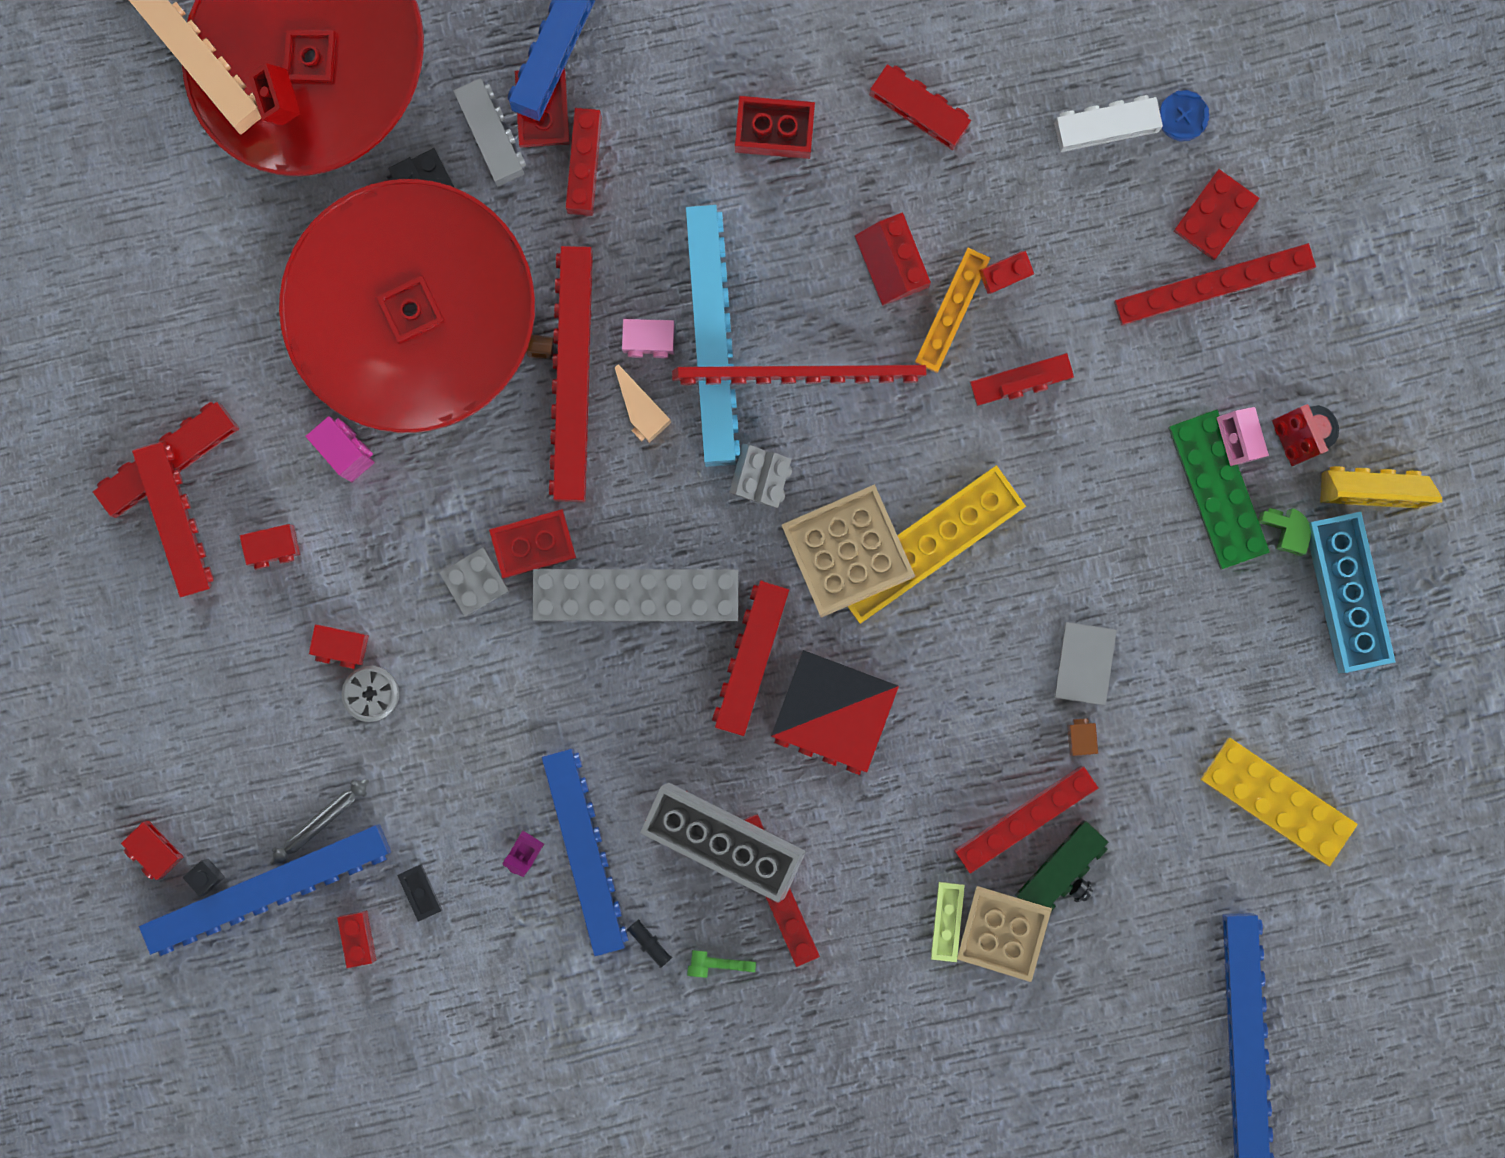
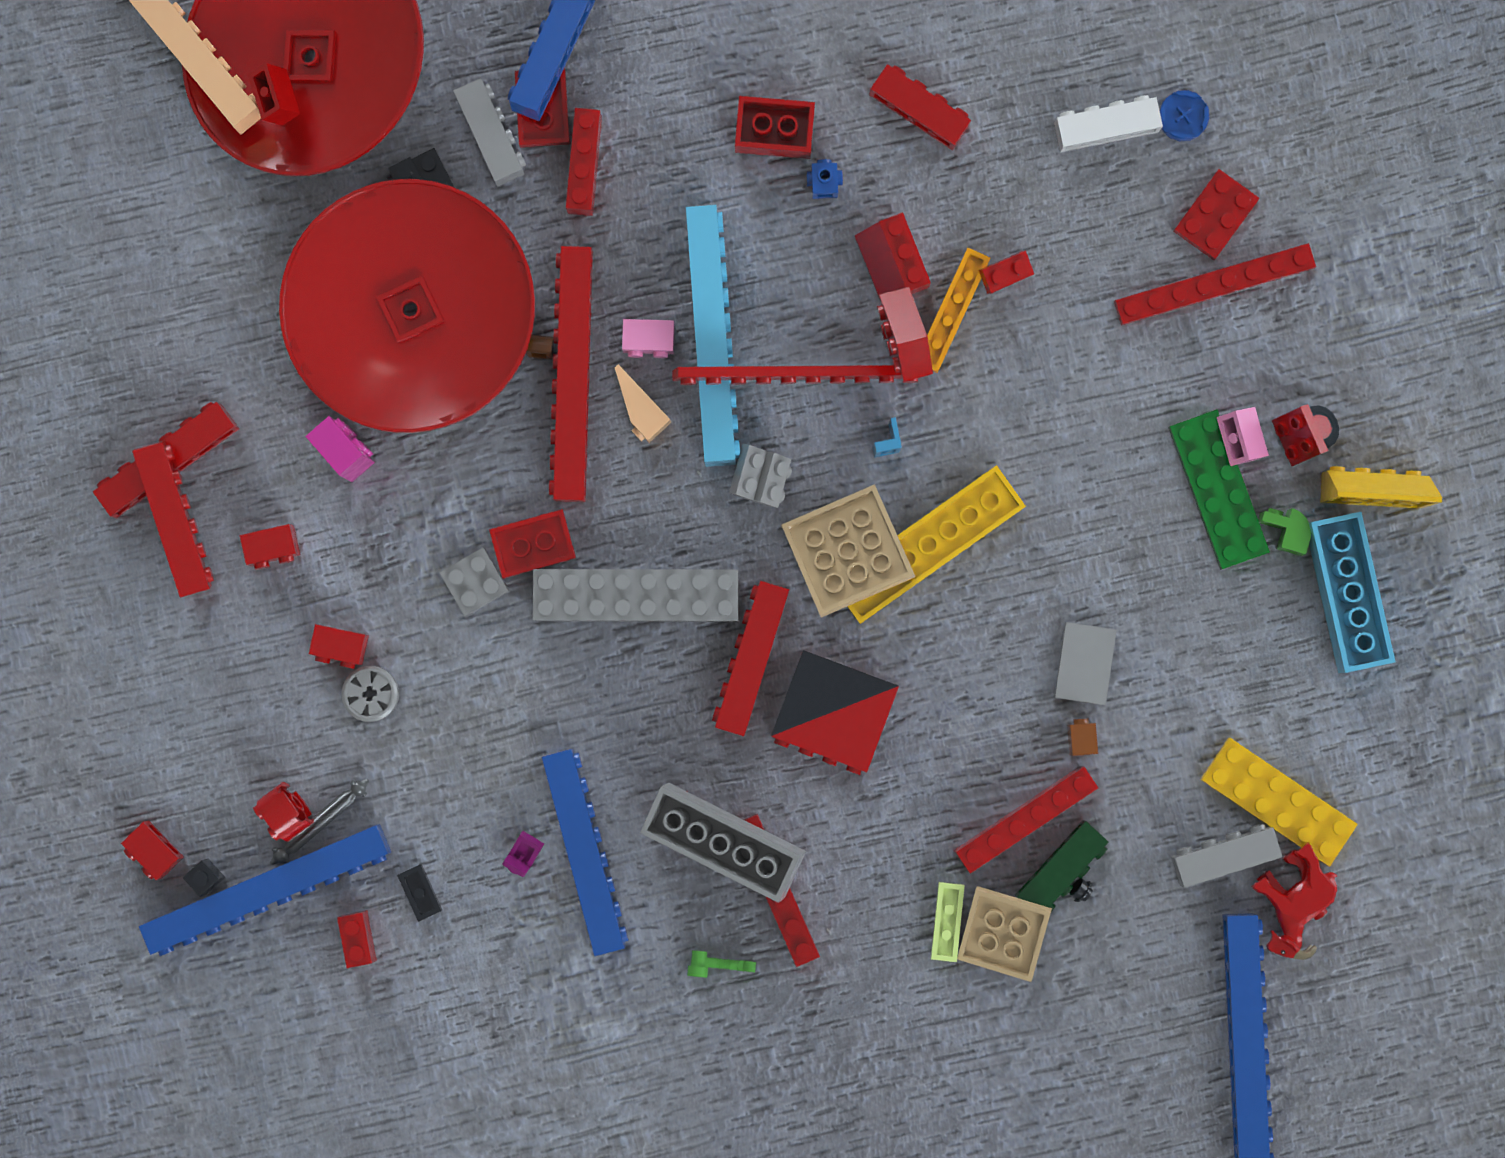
(283, 812): none -> red brick
(649, 943): black pin -> none
(824, 188): none -> blue brick
(890, 446): none -> dark azure panel
(905, 334): none -> red brick
(1022, 379): red bracket -> none
(1226, 856): none -> light grey brick
(1299, 904): none -> red animal

